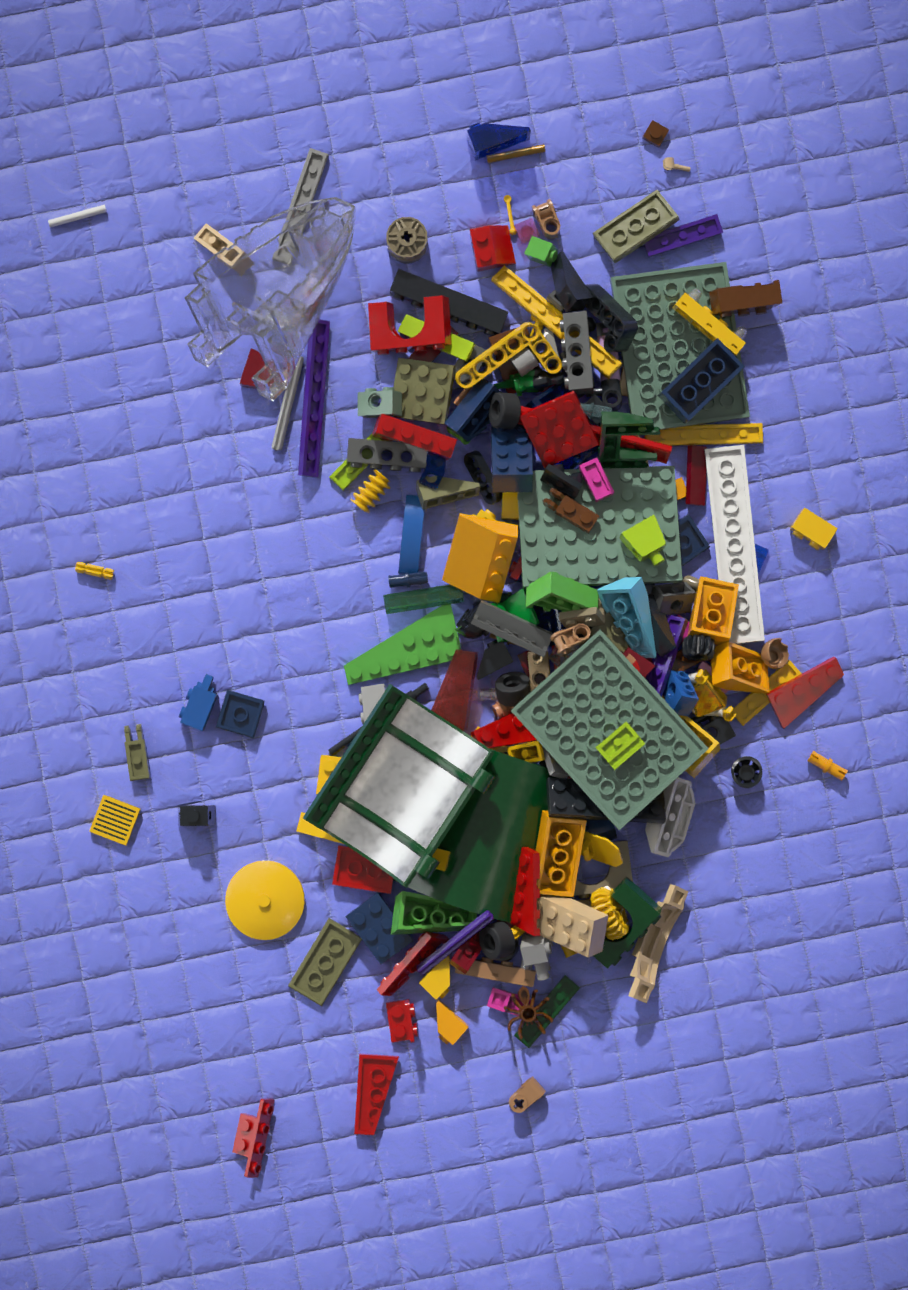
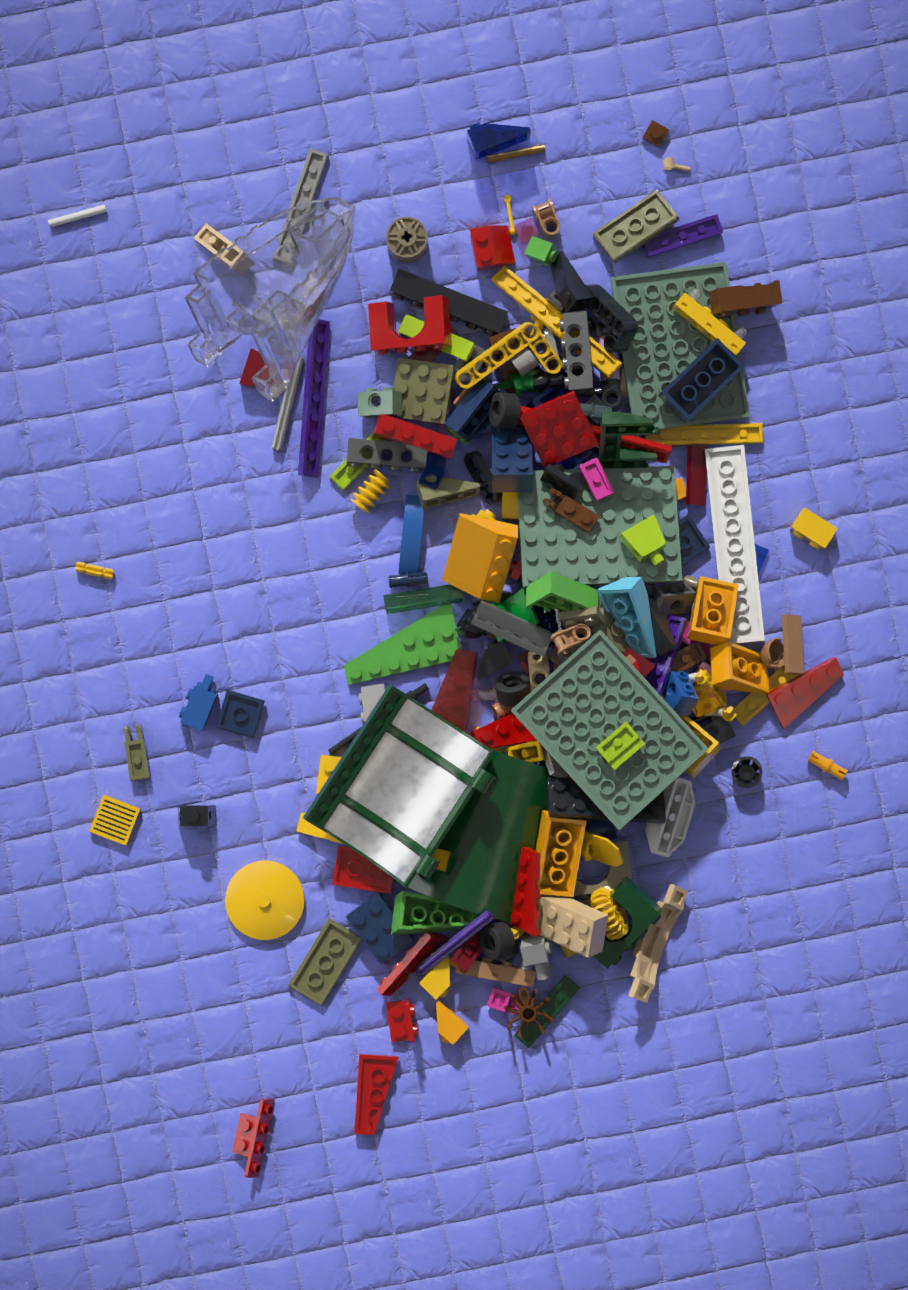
(529, 1092): medium nougat piece -> none
(698, 647): black gear -> none
(793, 644): none -> medium nougat tile

